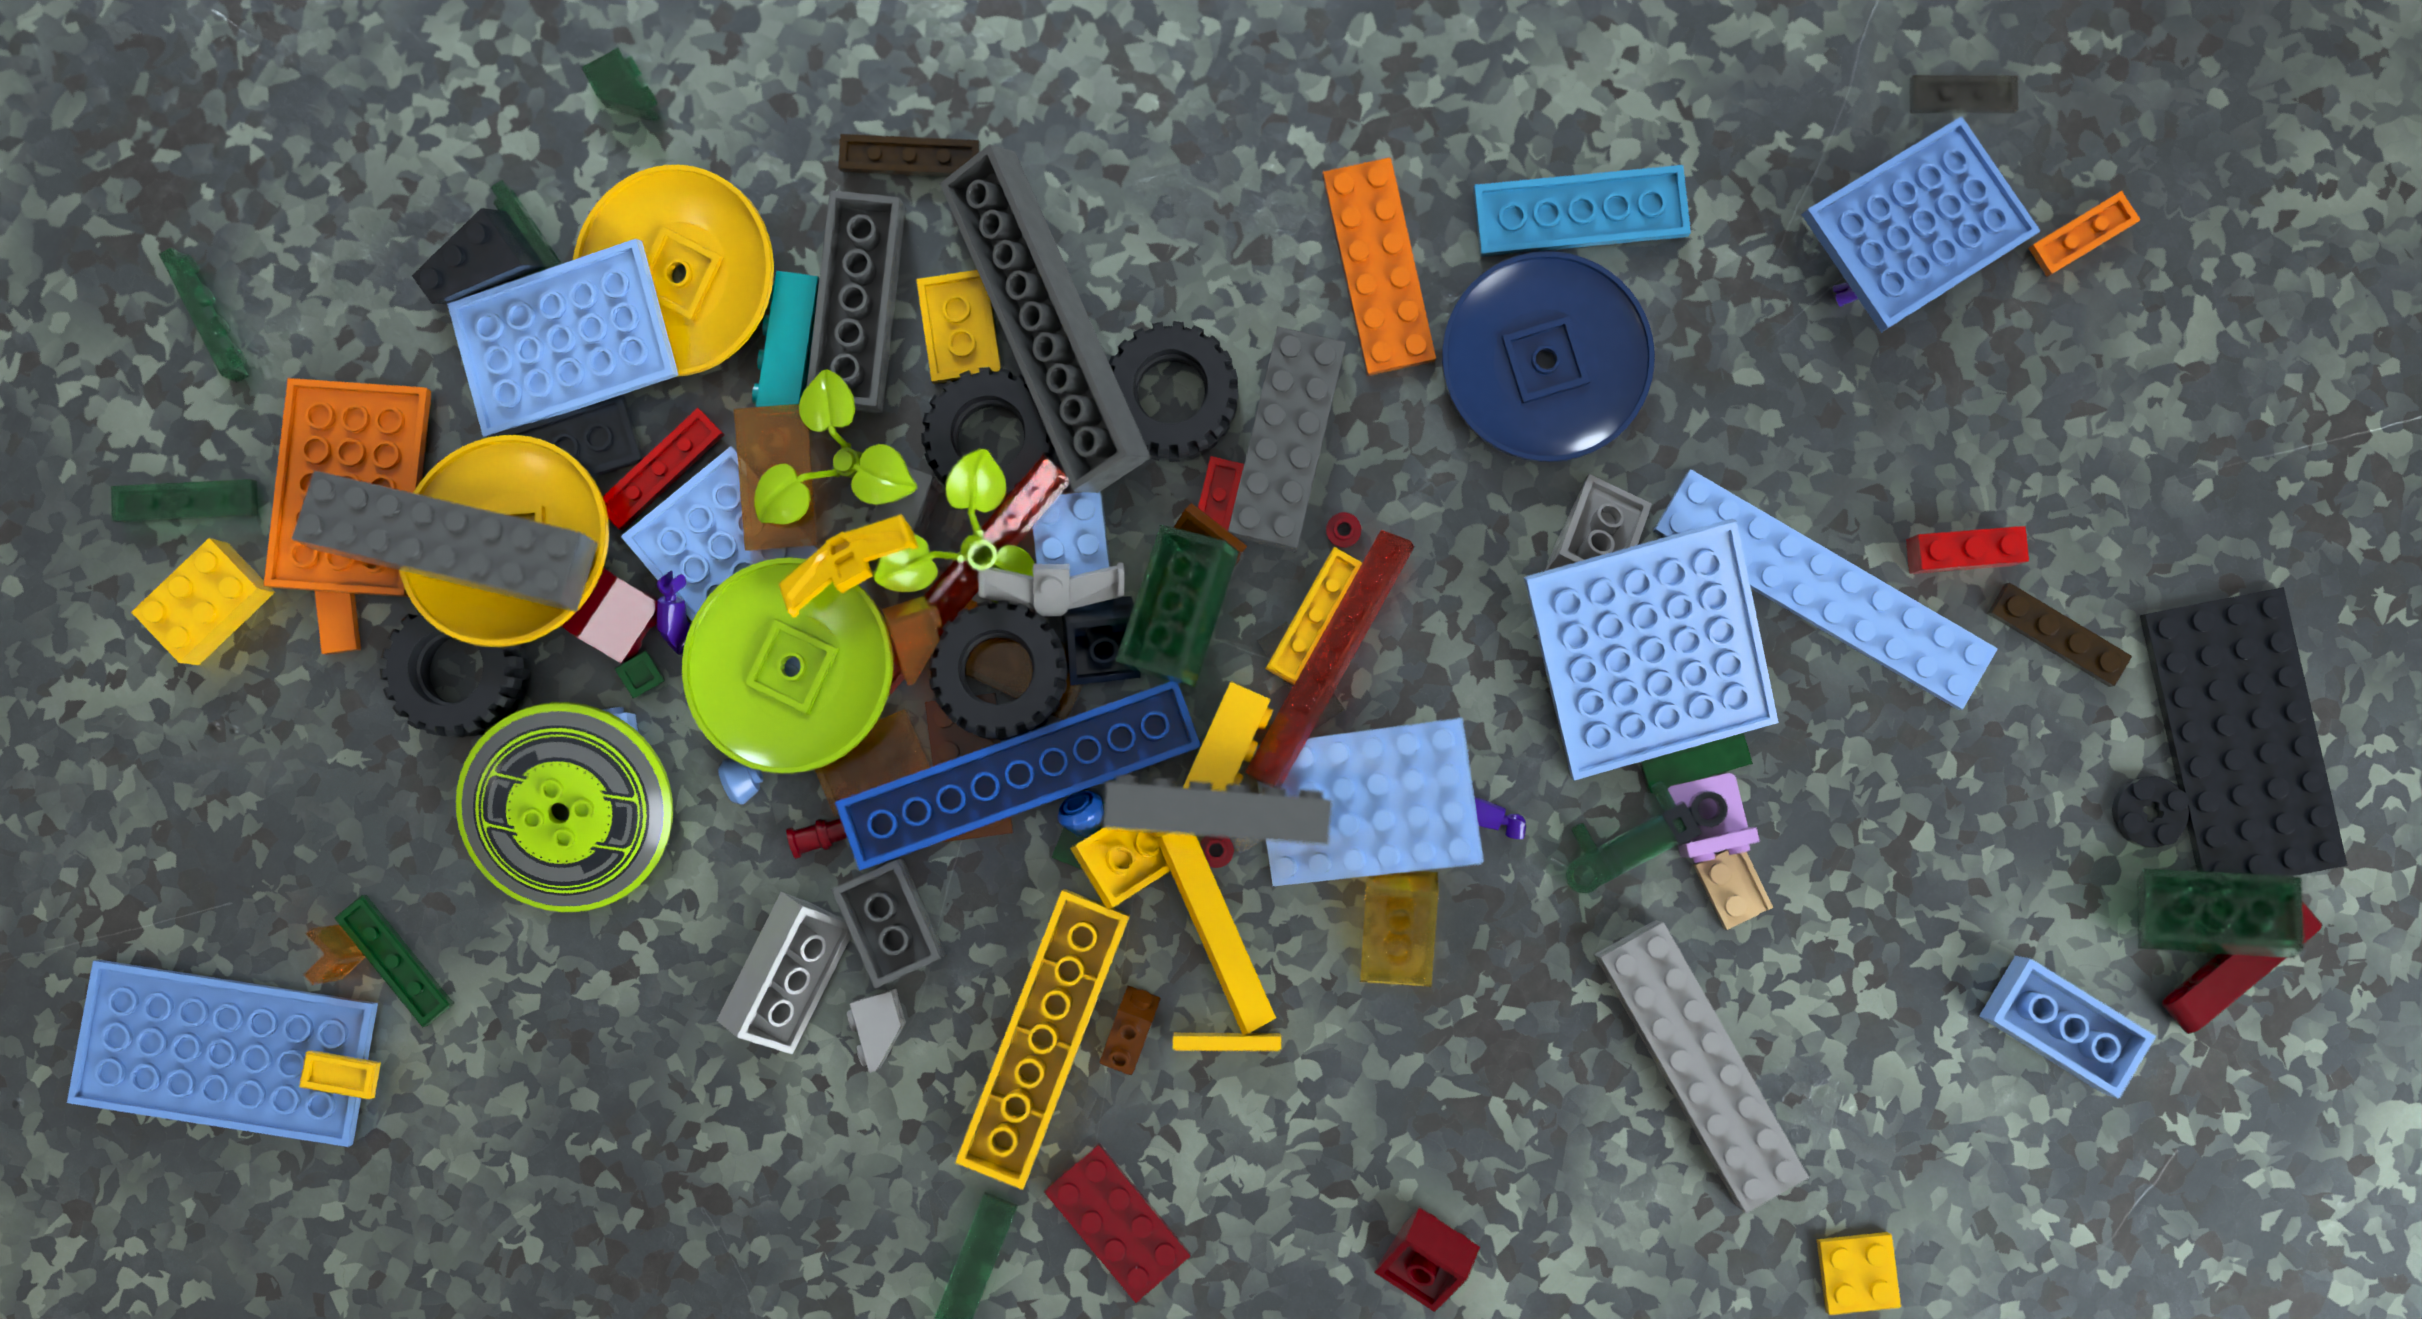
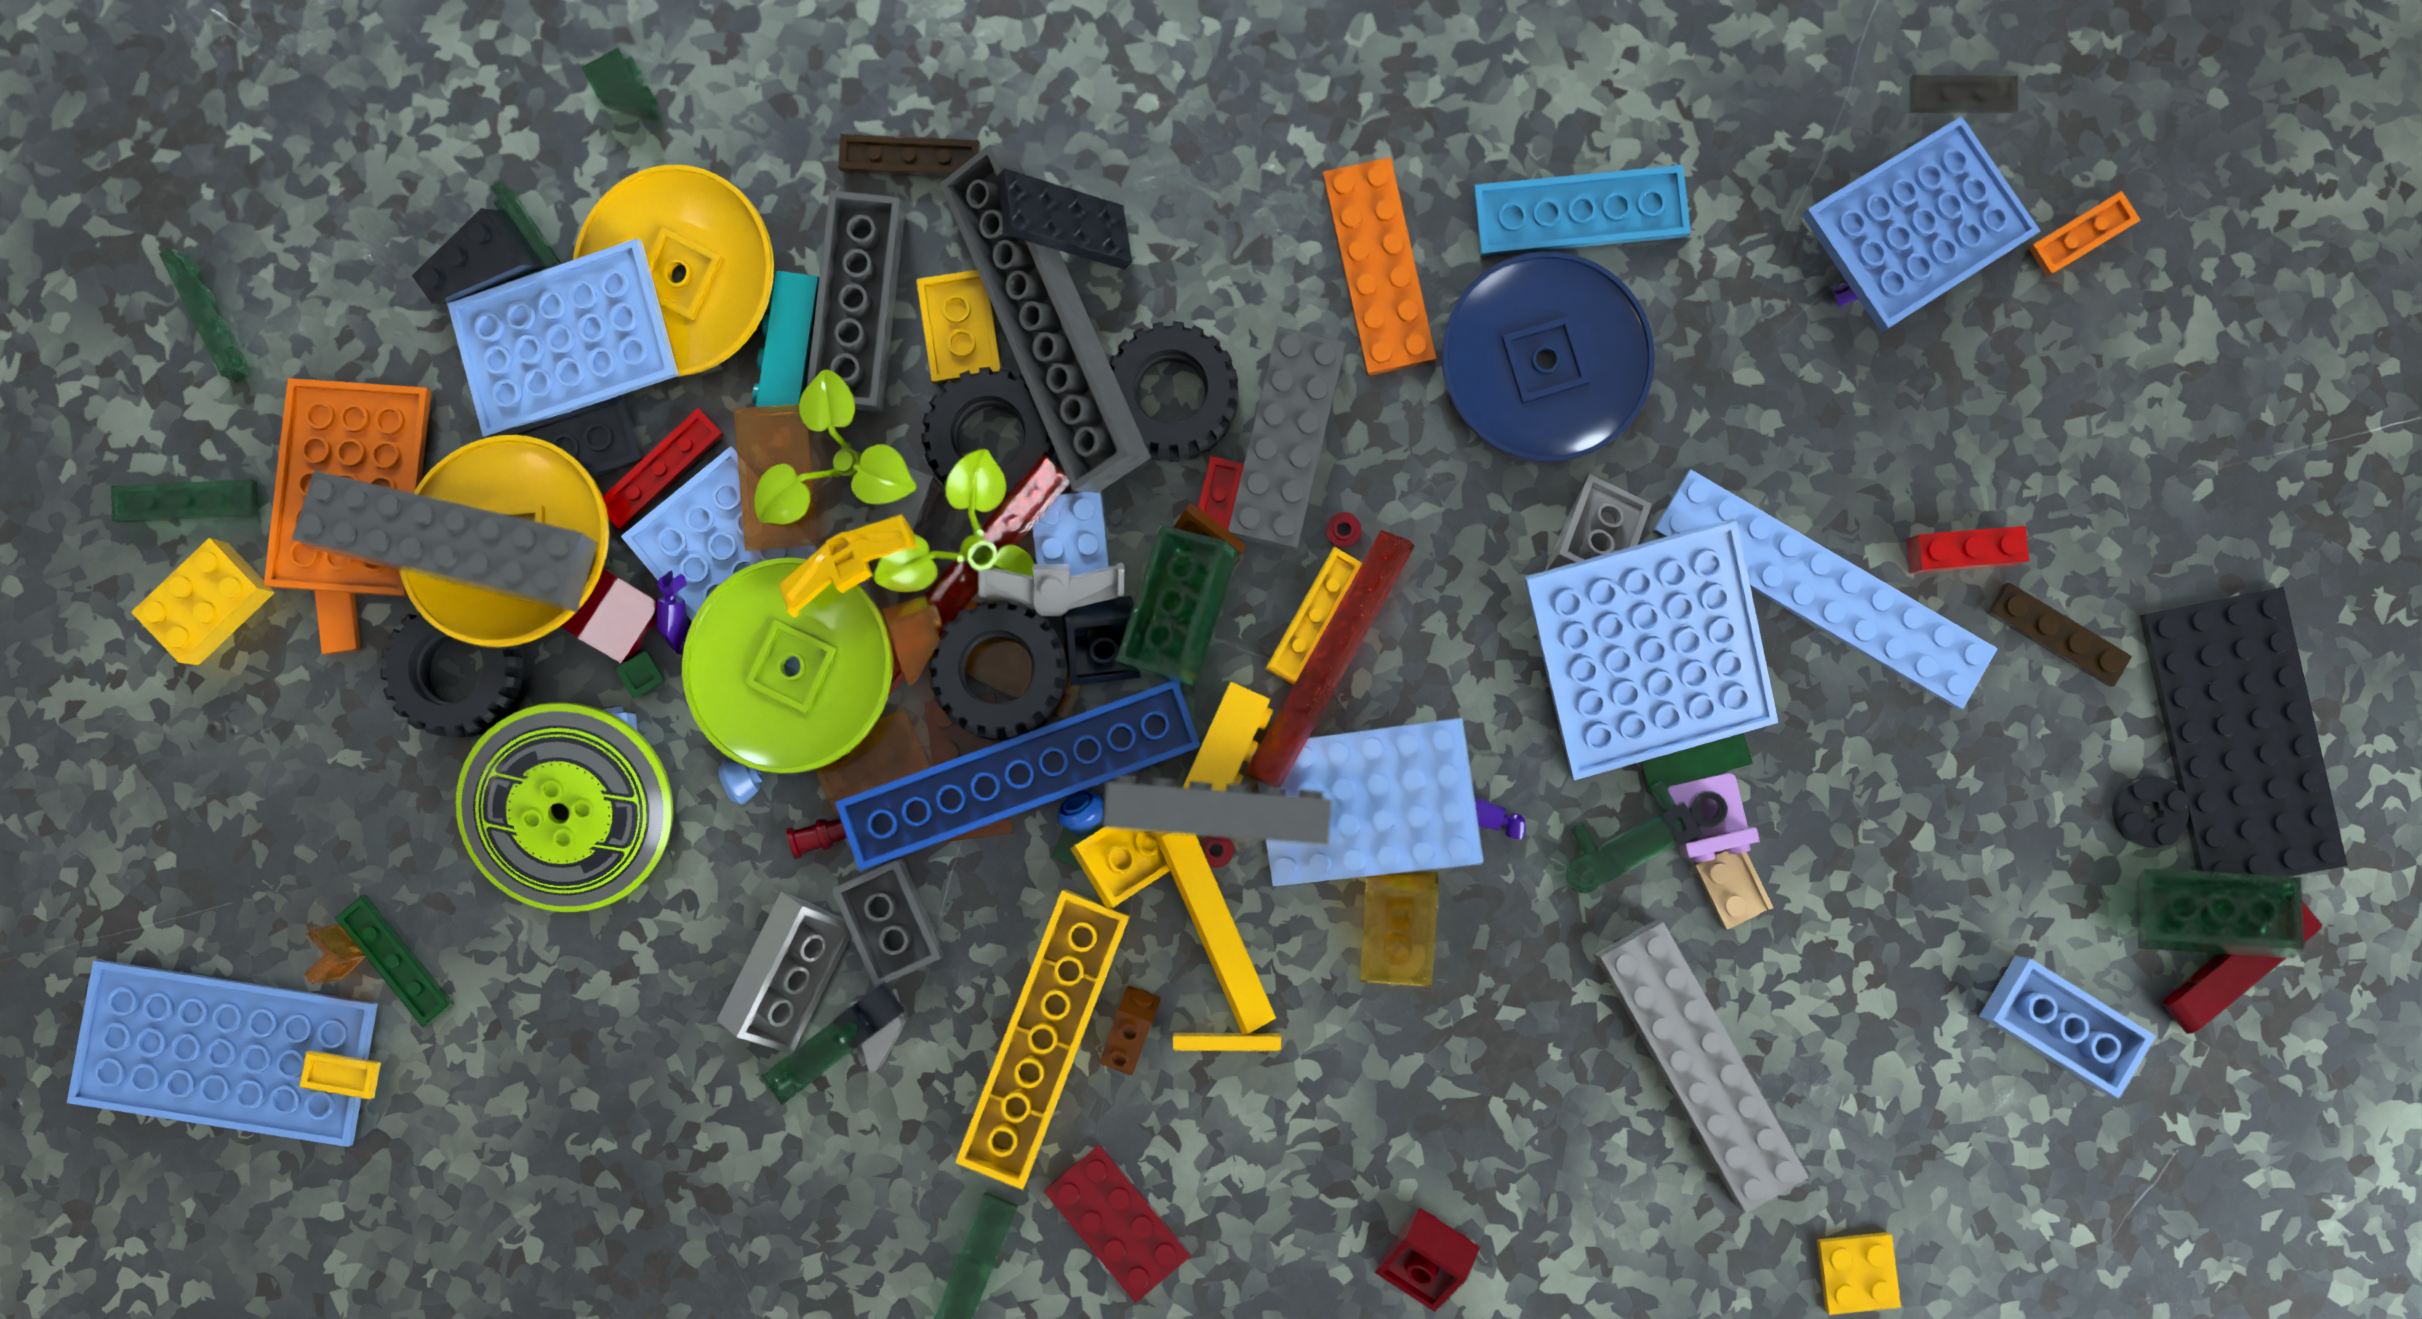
(833, 1042): none -> clear green piece
(1063, 219): none -> black plate

